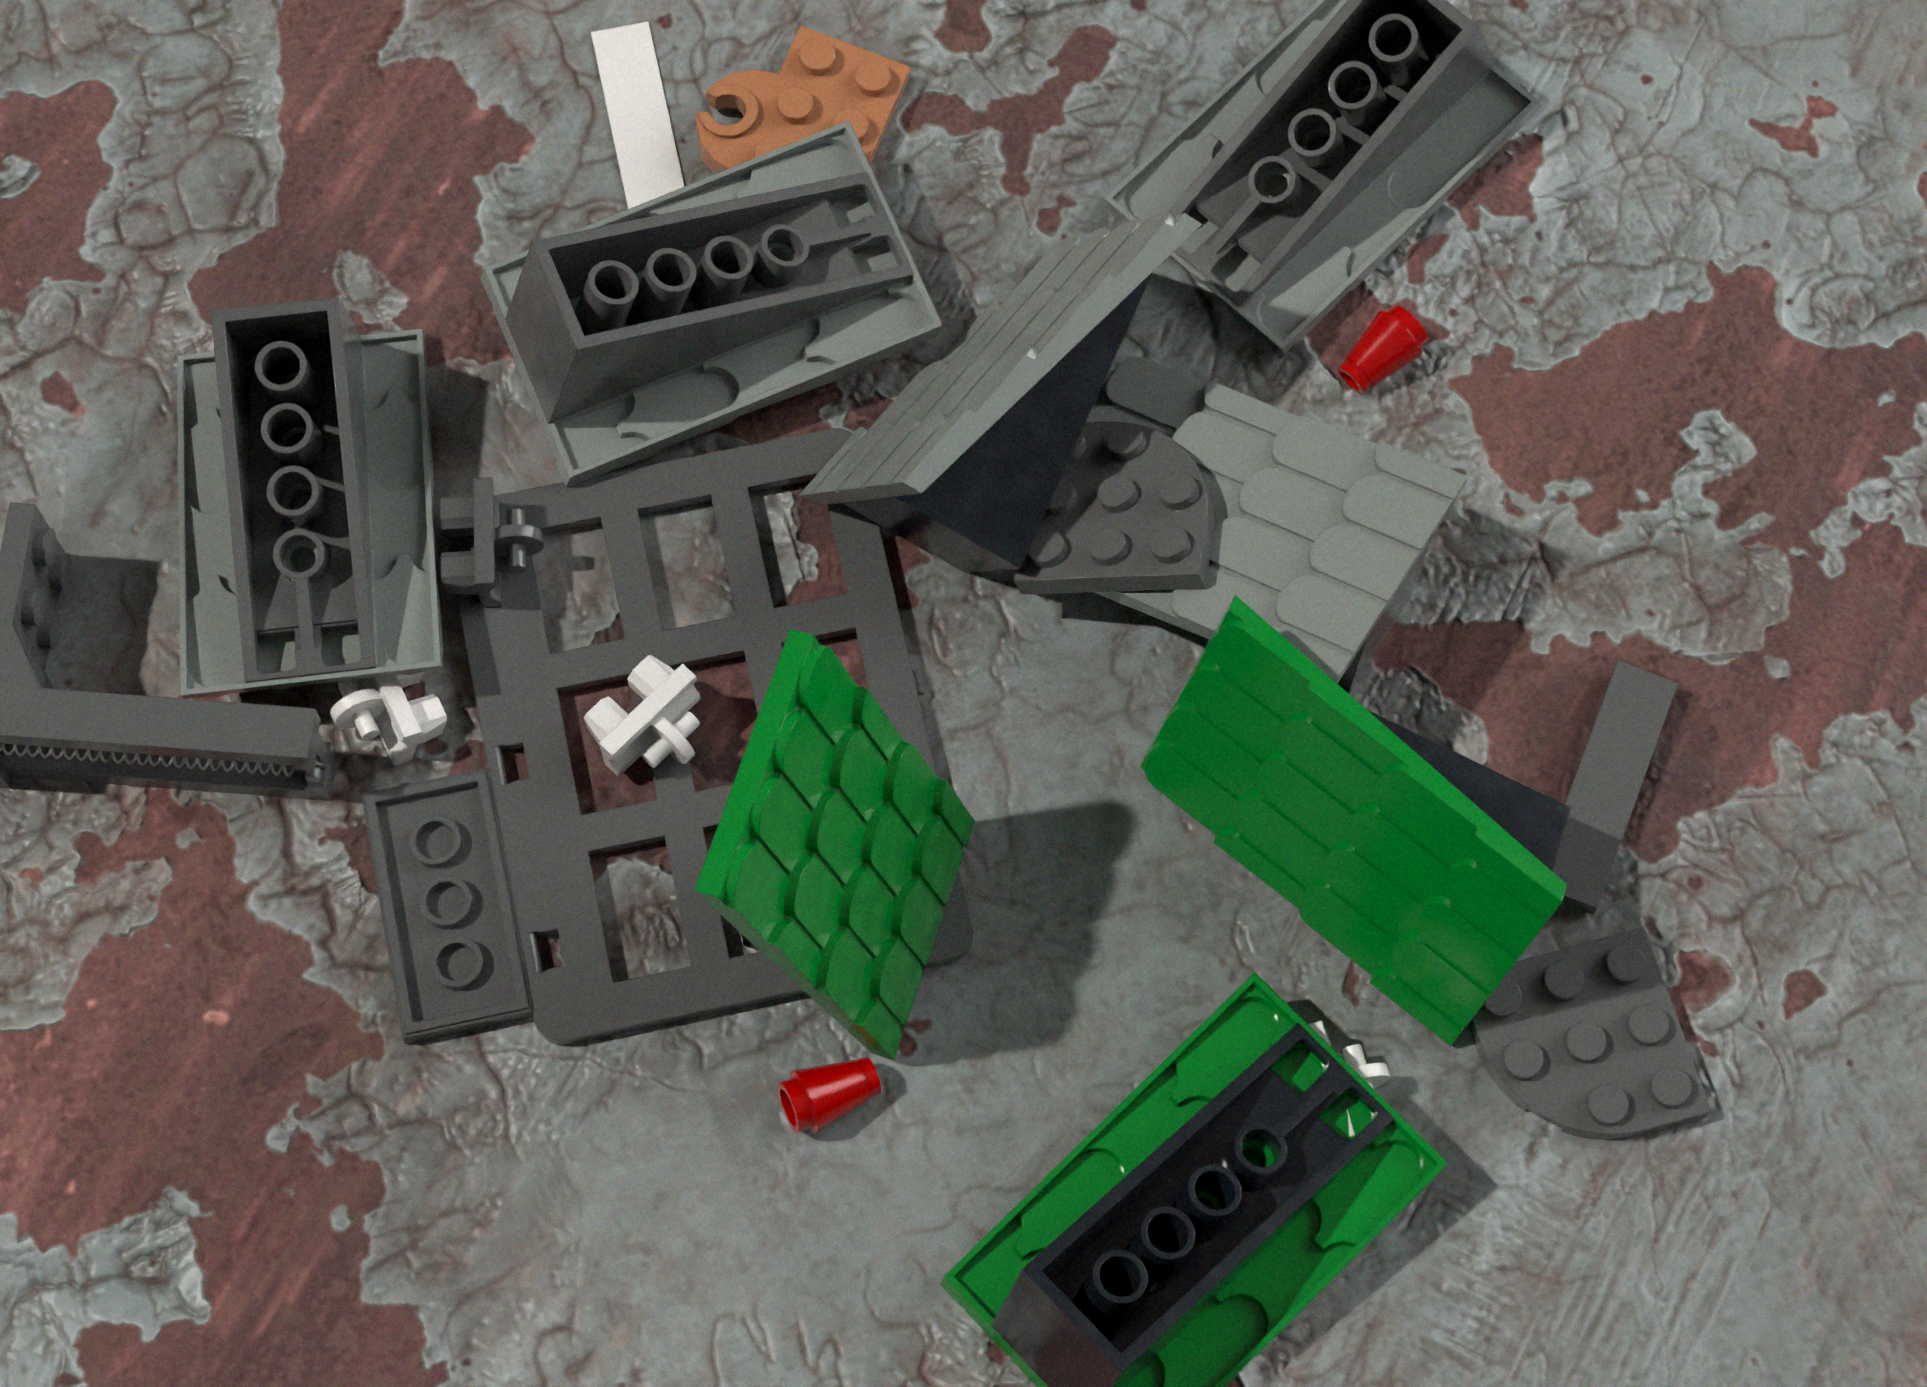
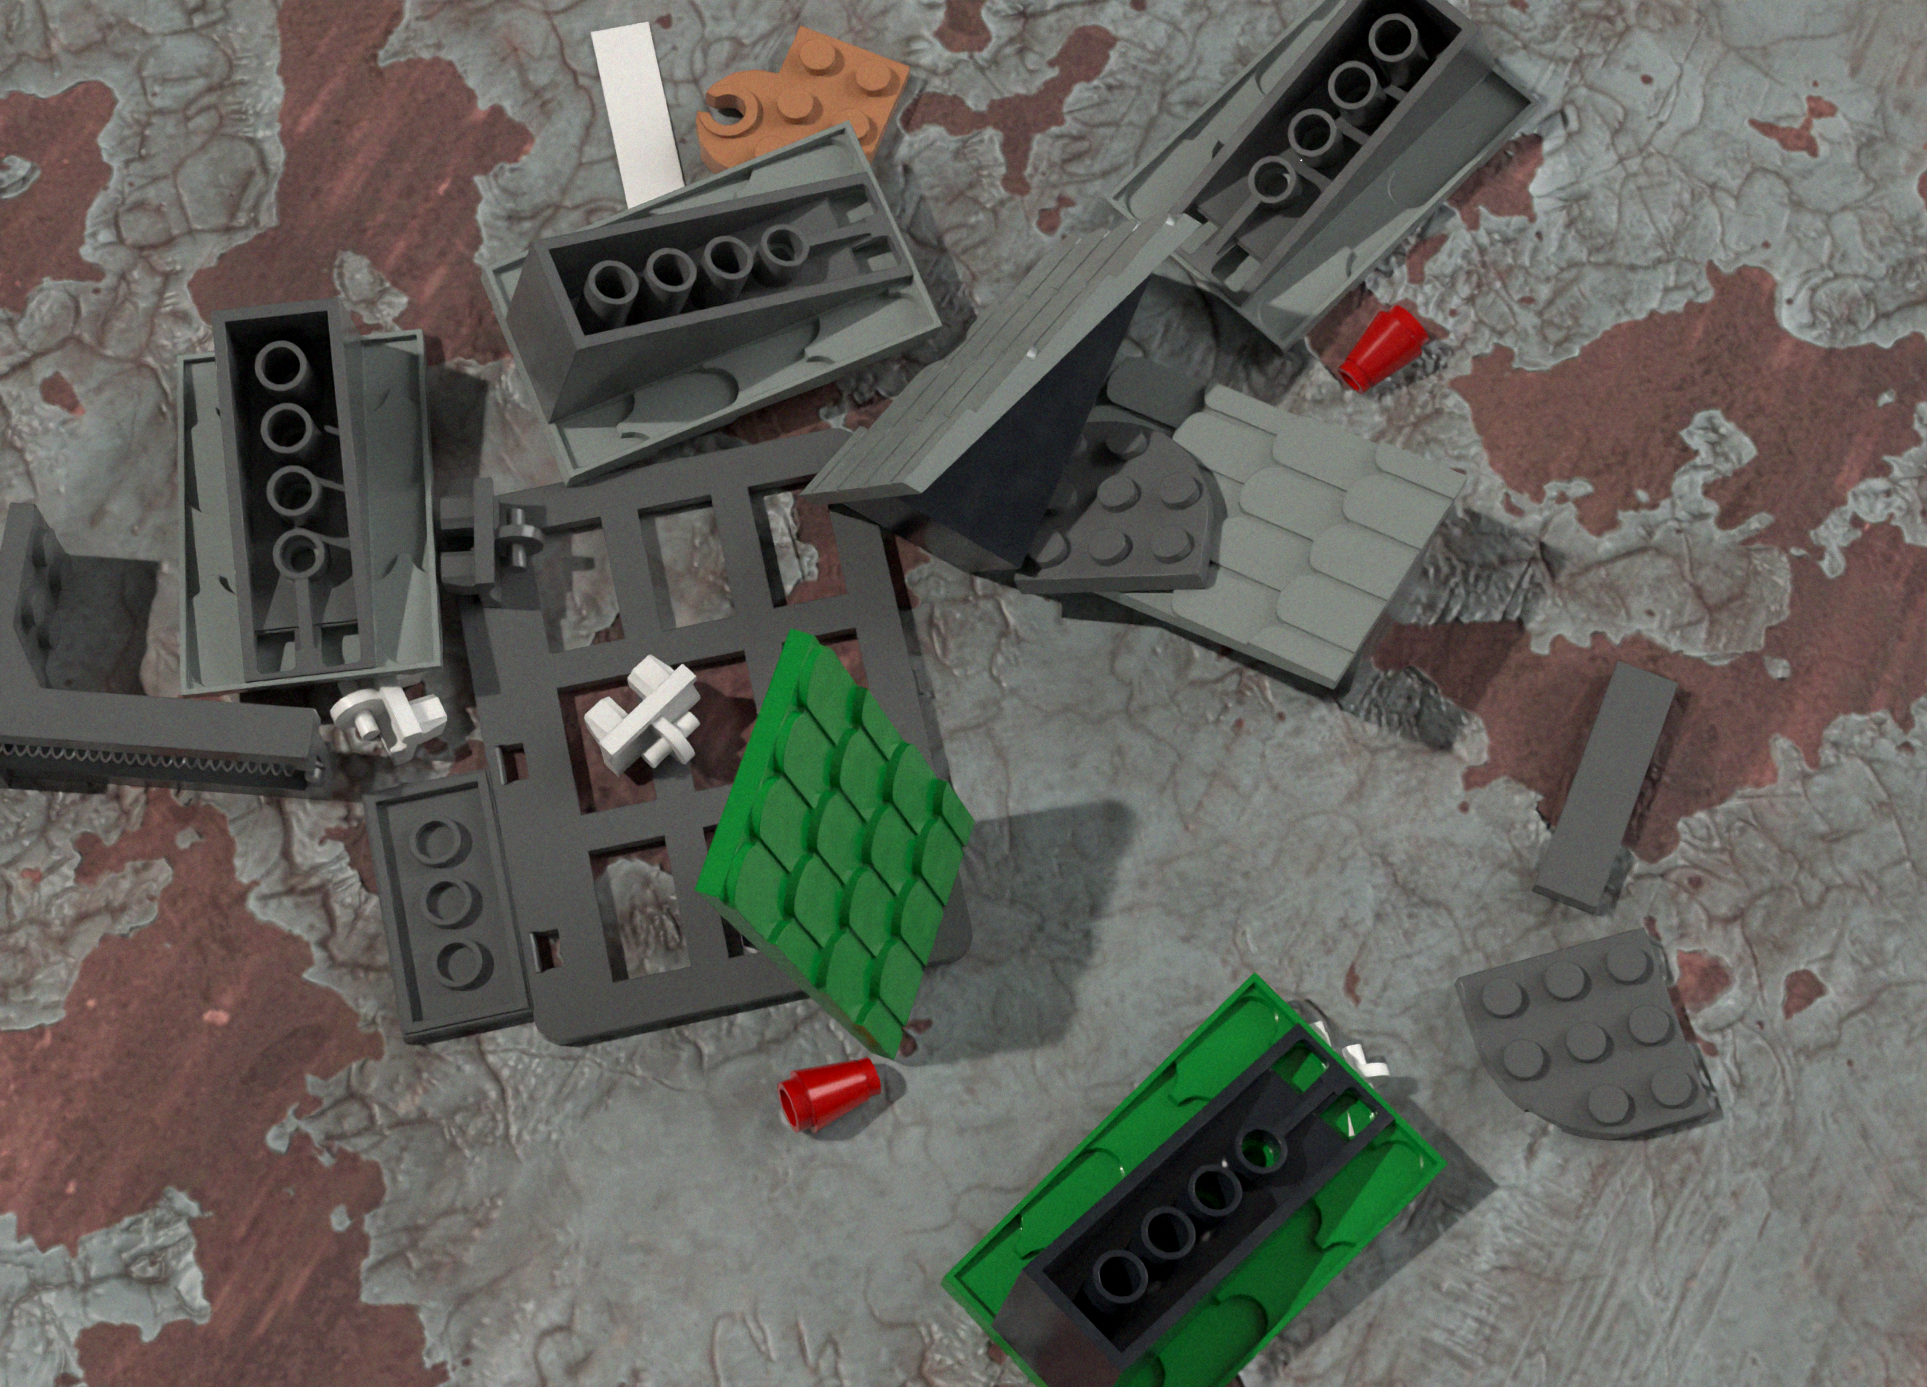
(1370, 830): green piece -> none

